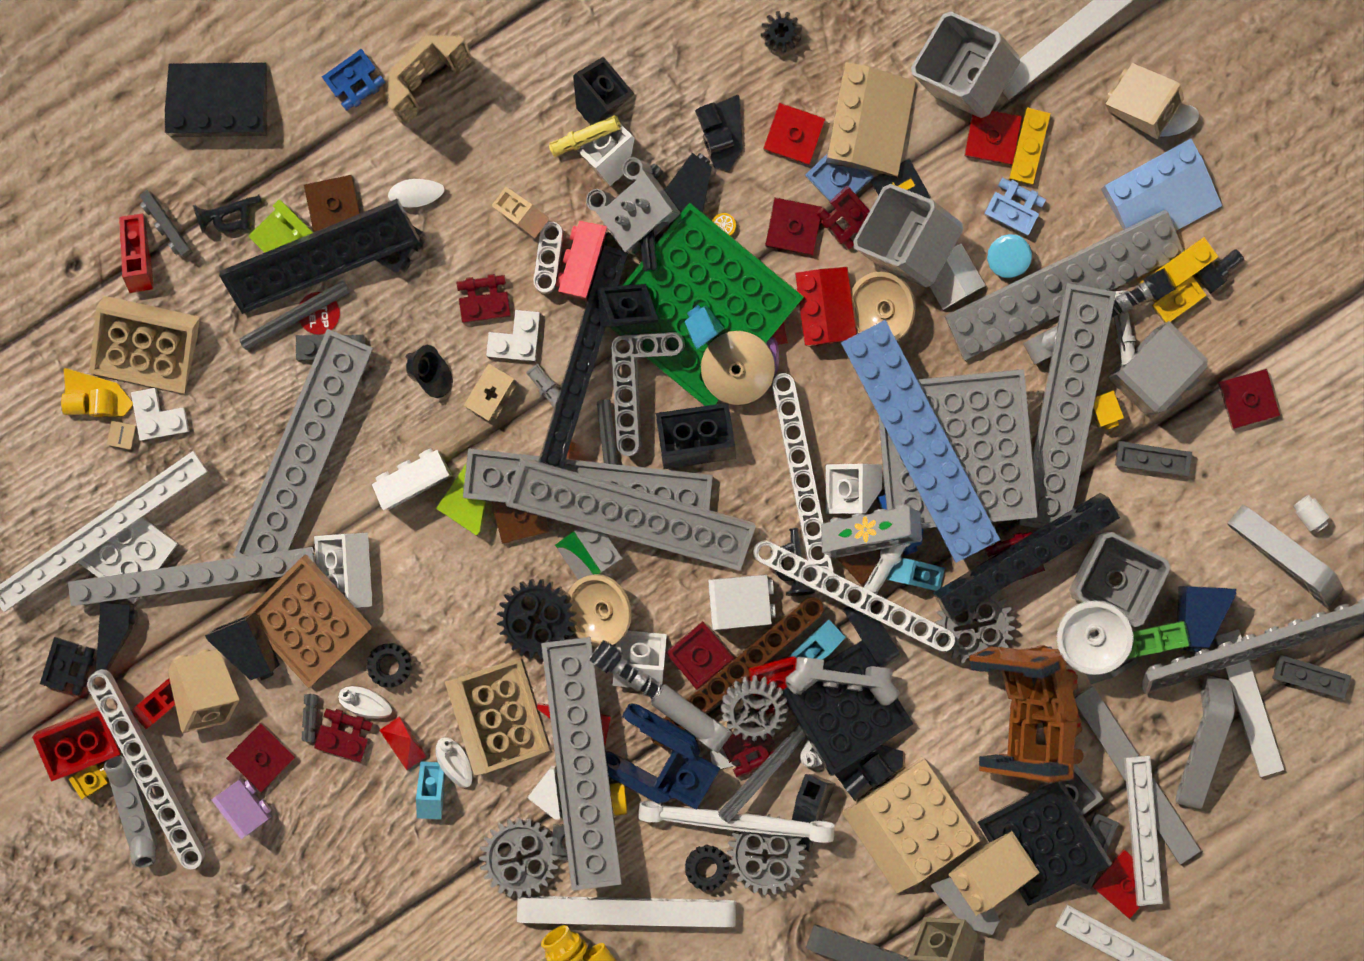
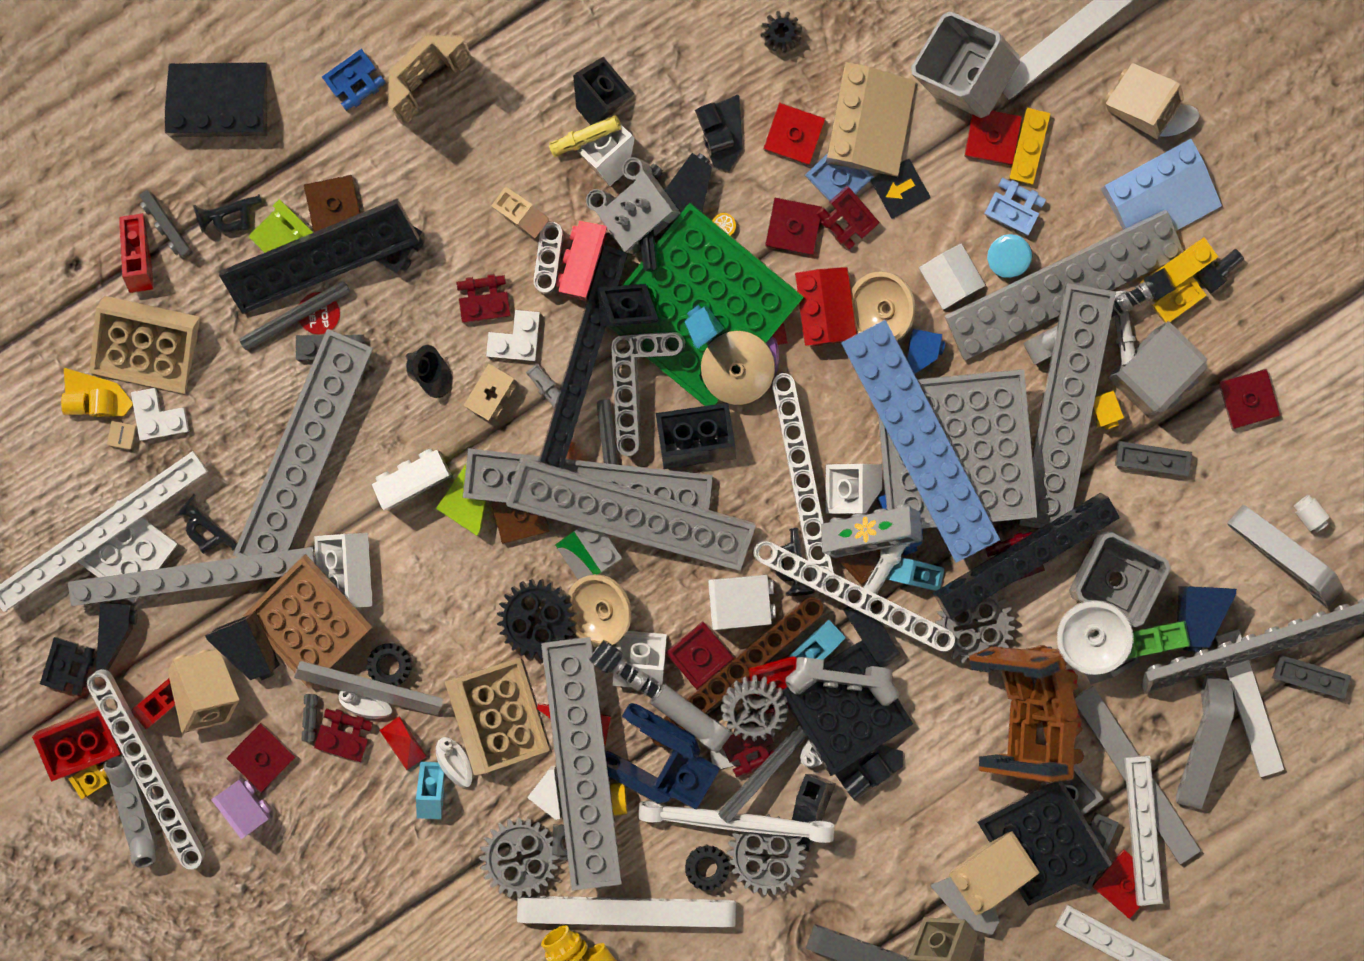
(198, 518): none -> black piece
(368, 688): none -> light grey tile
(416, 192): white arm -> none
(908, 235): light grey plate -> none
(910, 826): tan slope -> none
(923, 349): none -> blue slope

